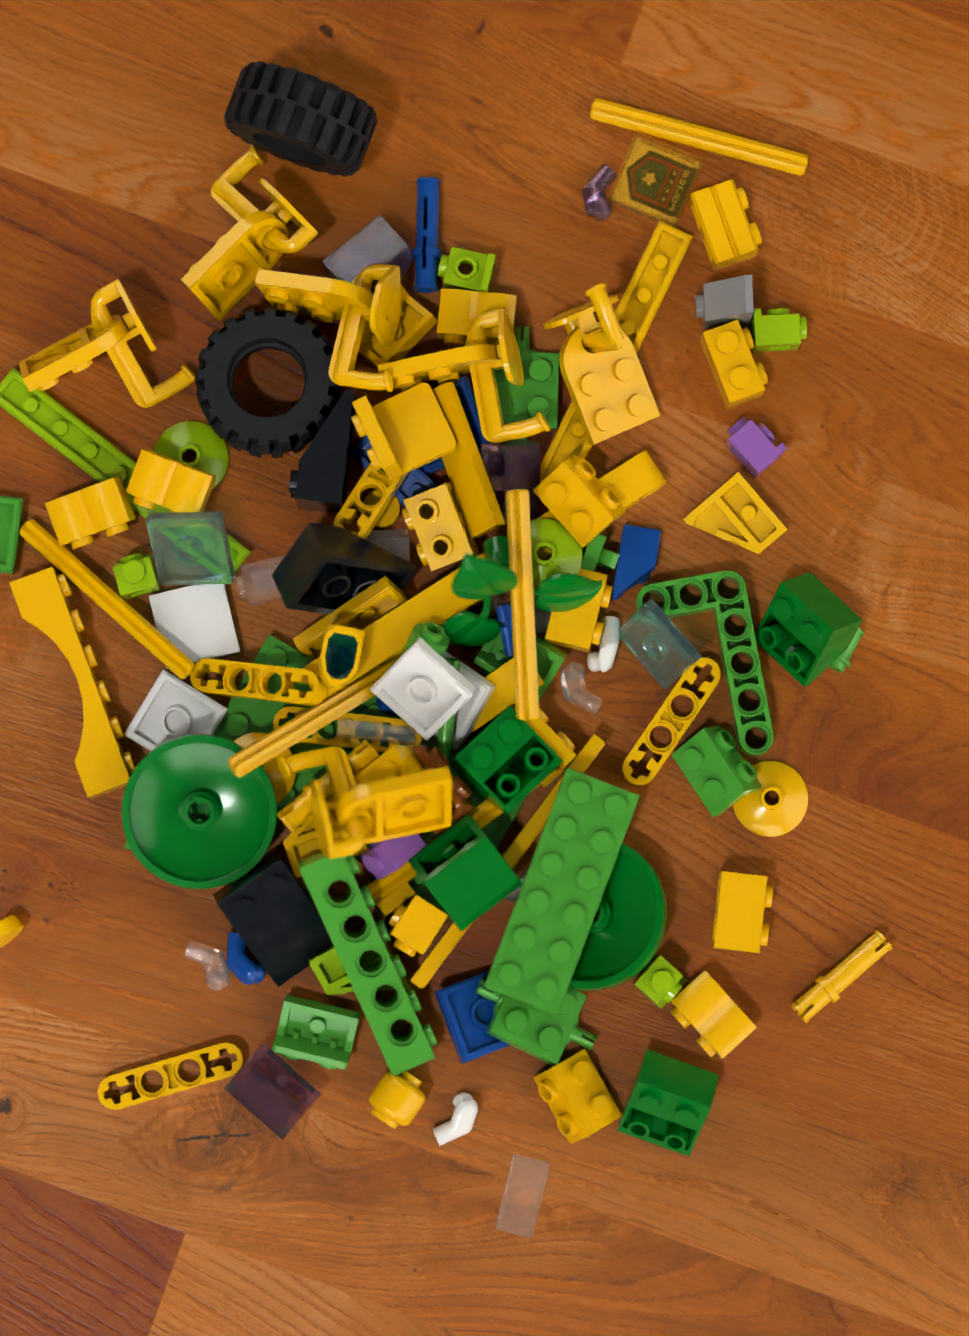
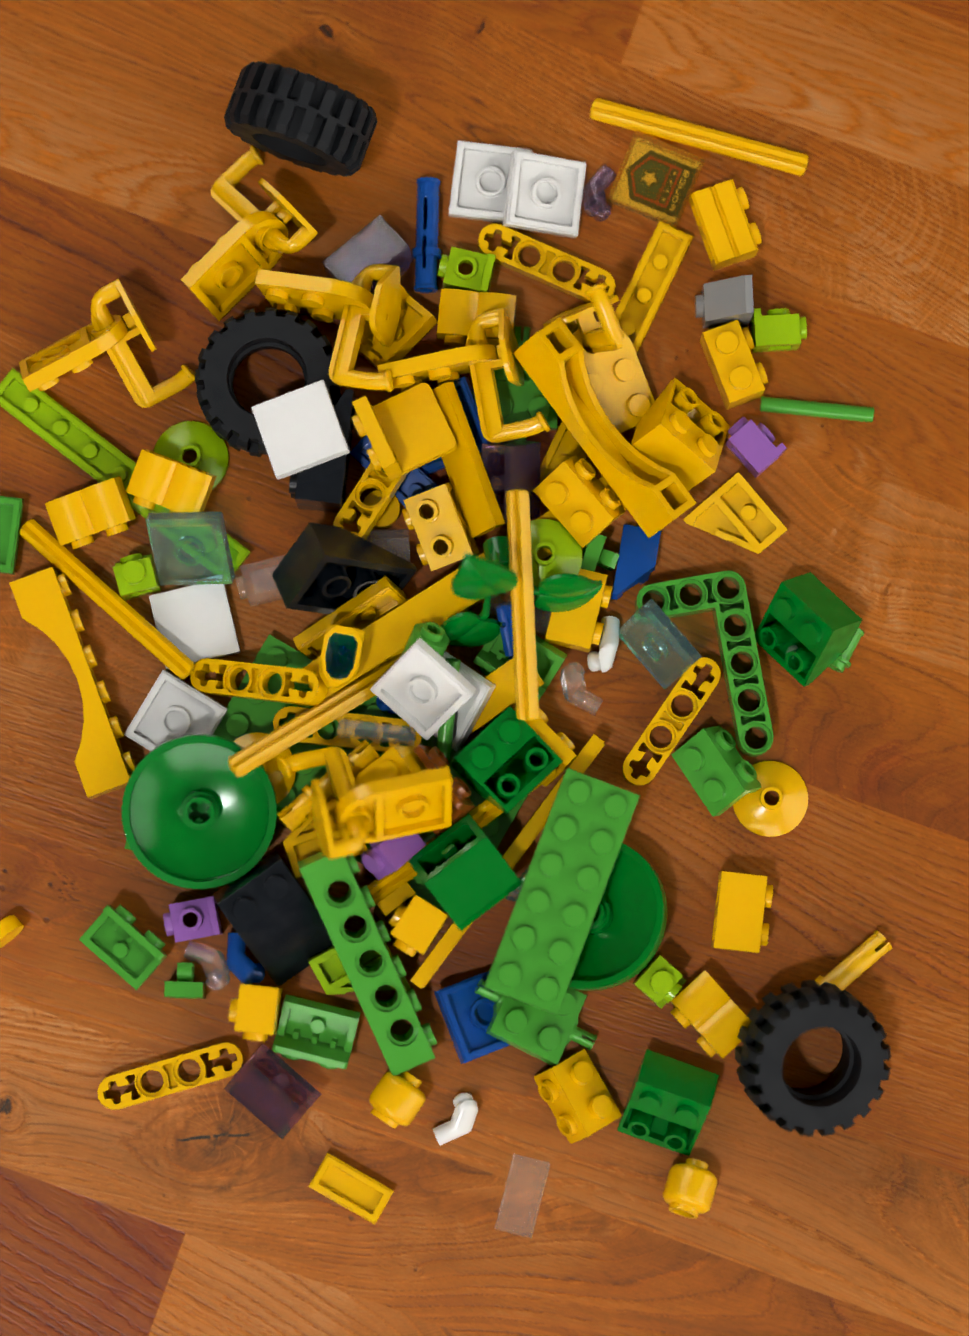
(124, 946): none -> bright green bracket
(185, 985): none -> bright green tile
(208, 919): none -> medium lavender brick
(256, 1011): none -> yellow brick
(300, 429): none -> white tile
(351, 1188): none -> yellow tile
(480, 181): none -> white tile
(544, 194): none -> white tile
(548, 260): none -> yellow beam
(559, 371): none -> yellow arch
(681, 434): none -> yellow slope
(689, 1188): none -> yellow head
(816, 409): none -> bright green bar
(841, 1094): none -> black tyre

